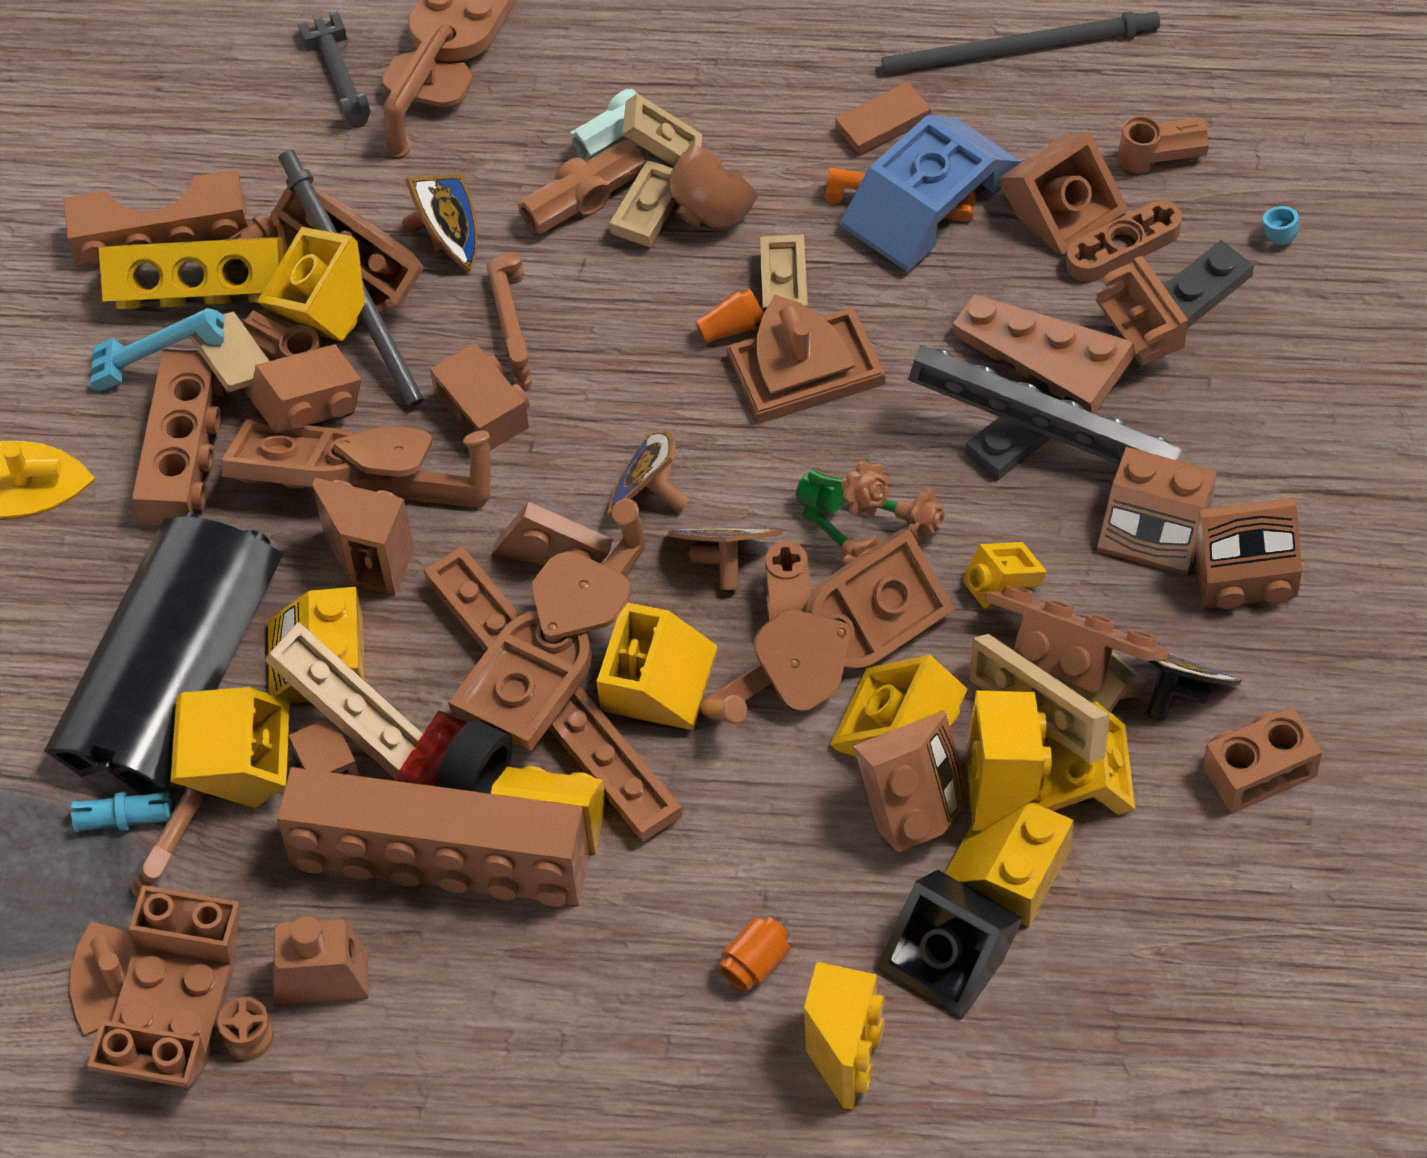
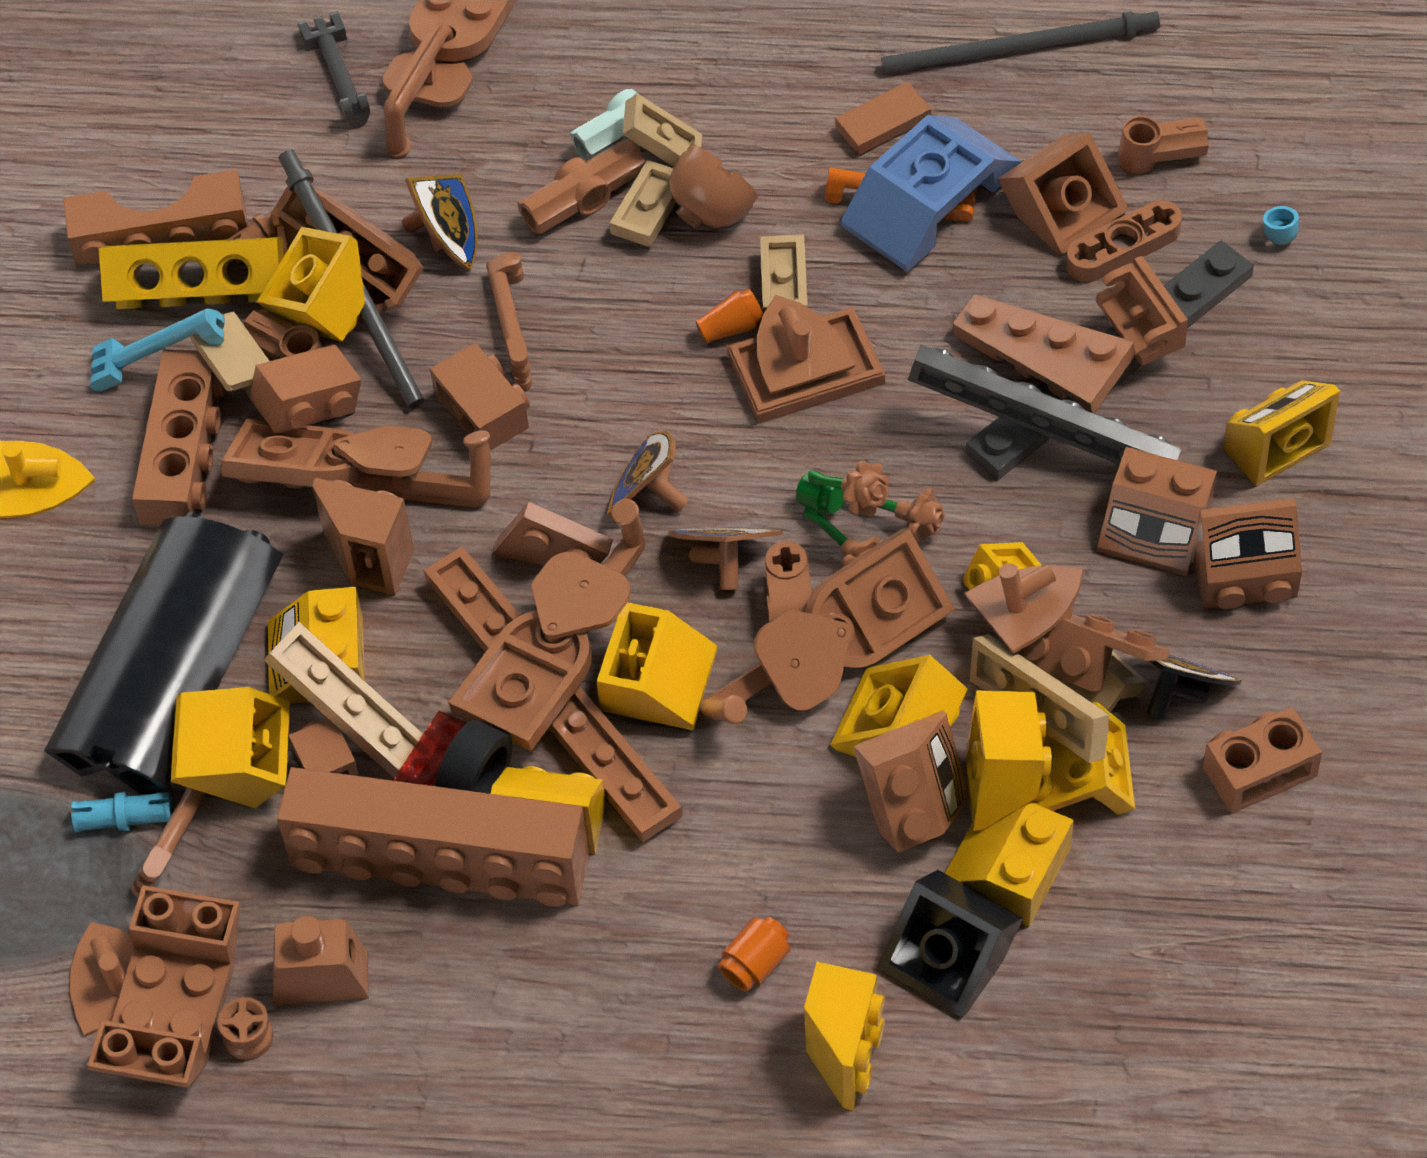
(1026, 601): none -> nougat shield
(1282, 429): none -> yellow slope

